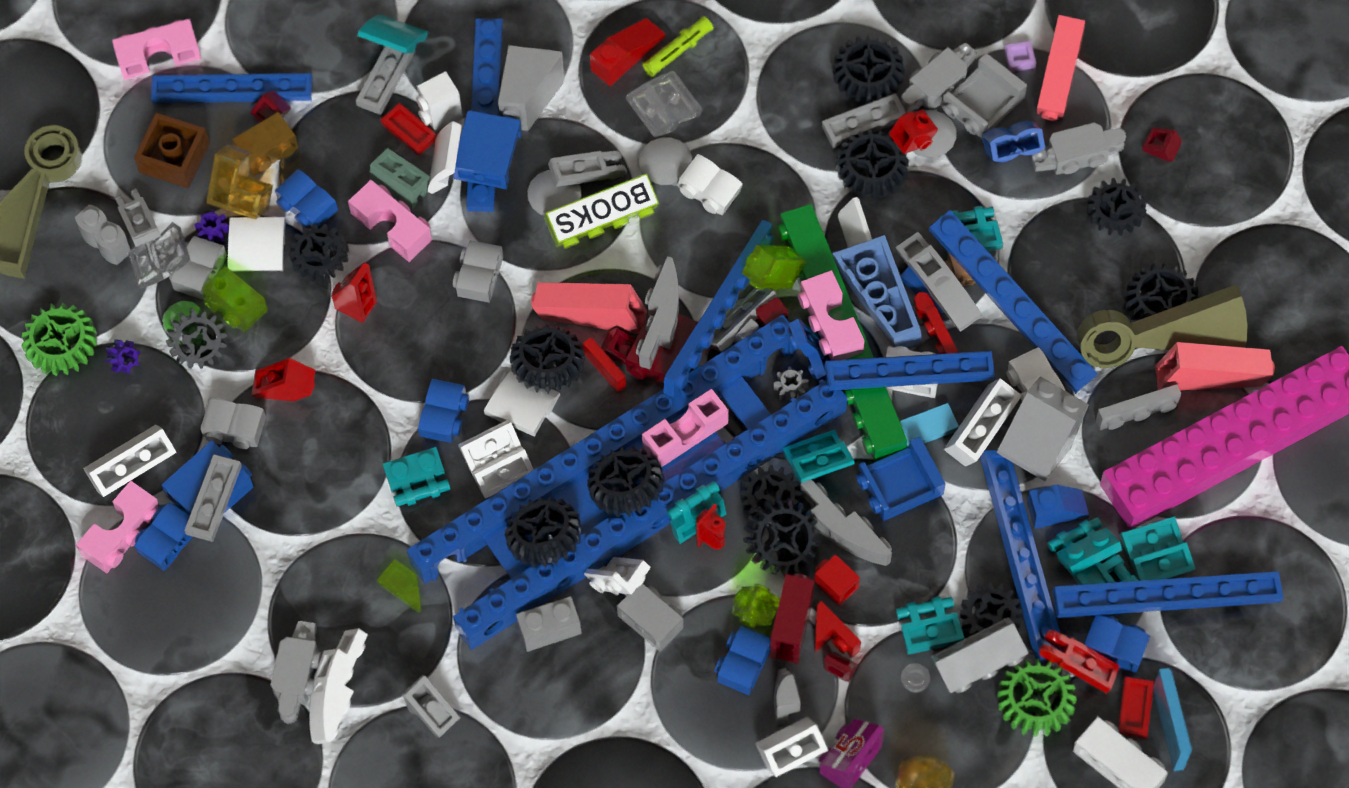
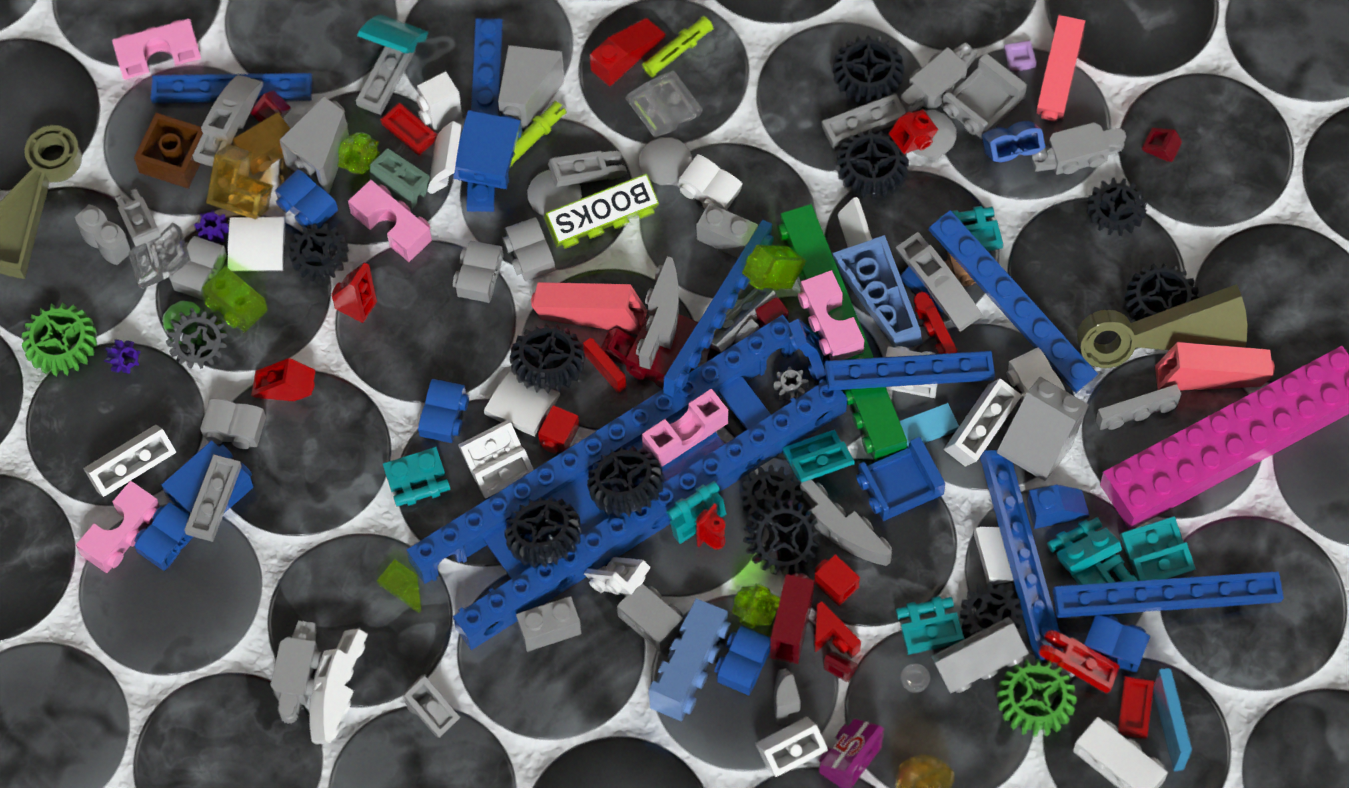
(226, 117): none -> light grey slope
(315, 142): none -> light grey slope
(357, 153): none -> clear neon green brick
(529, 249): none -> light grey brick
(541, 125): none -> lime pin
(558, 430): none -> red brick
(688, 660): none -> medium blue wedge
(724, 230): none -> light grey brick
(993, 555): none -> white slope

